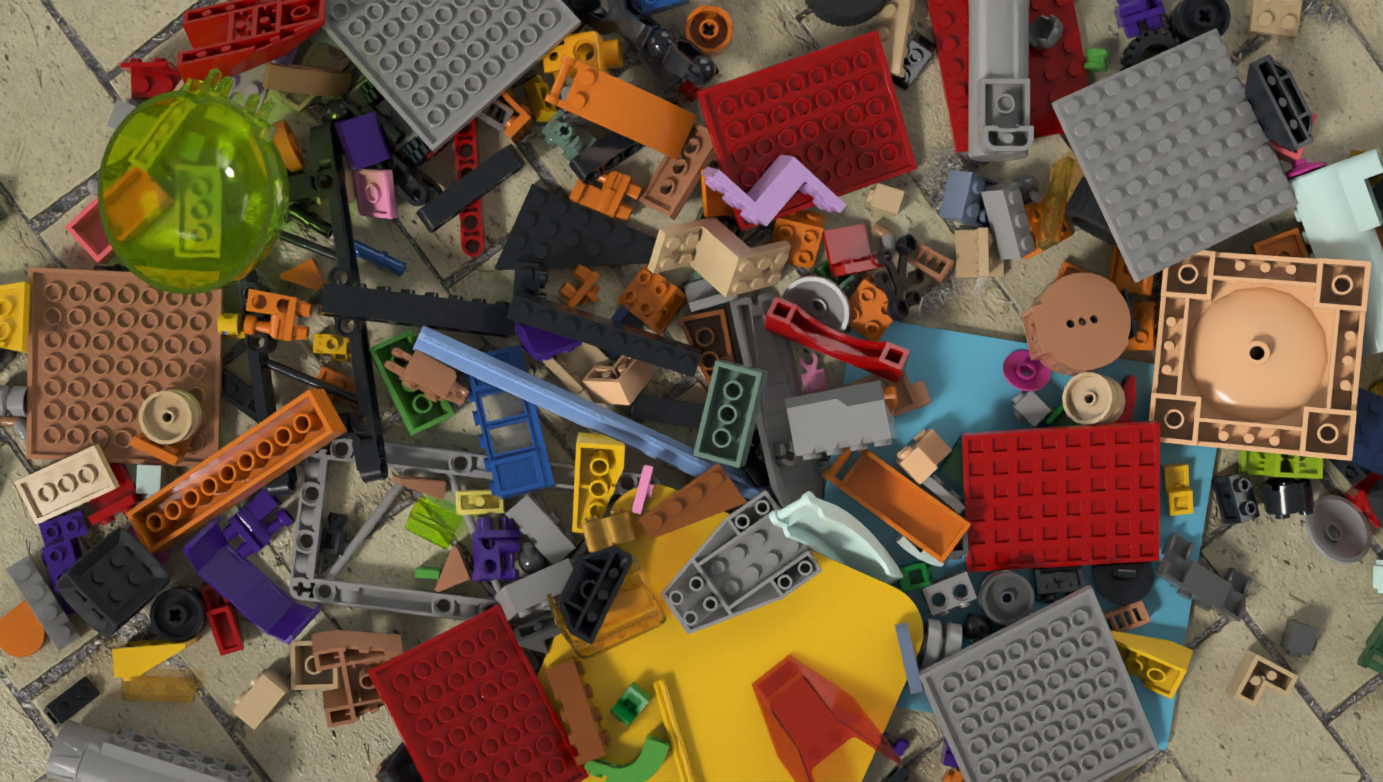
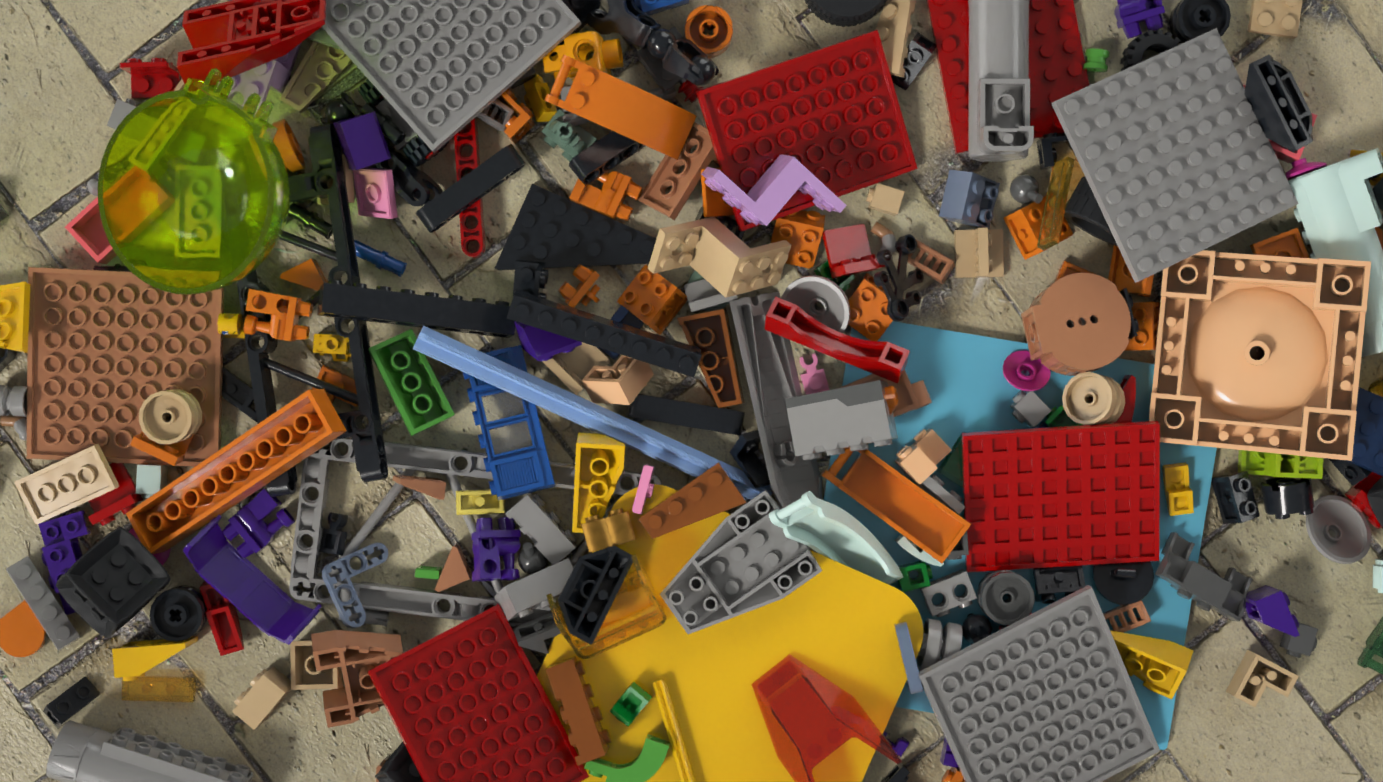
(306, 80): nougat slope -> none
(345, 574): none -> sand blue beam
(372, 617): none -> light grey pin
(428, 376): nougat hinge -> none
(432, 522): clear neon green panel -> none
(721, 435): sand green brick -> none
(1008, 221): light grey brick -> none
(1045, 32): dark grey hair -> none
(1047, 154): none -> black bracket
(1271, 608): none -> dark purple slope

